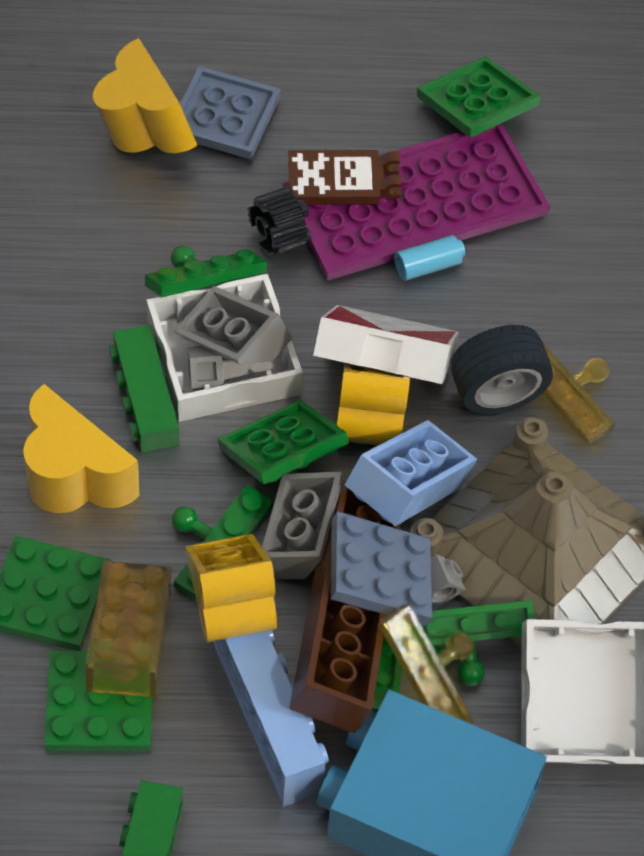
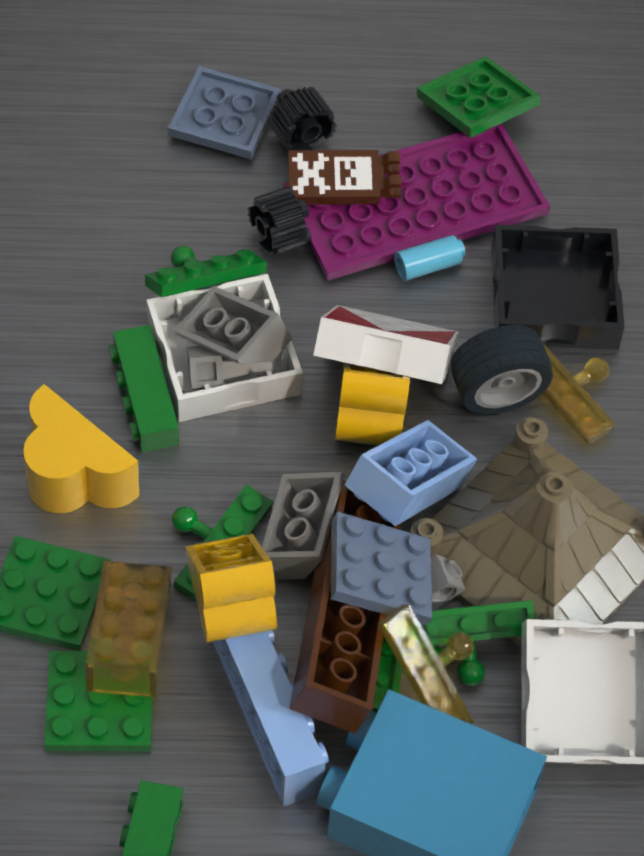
(141, 106): yellow brick -> none
(283, 441): green plate -> none
(301, 119): none -> black brick
(559, 284): none -> black tile

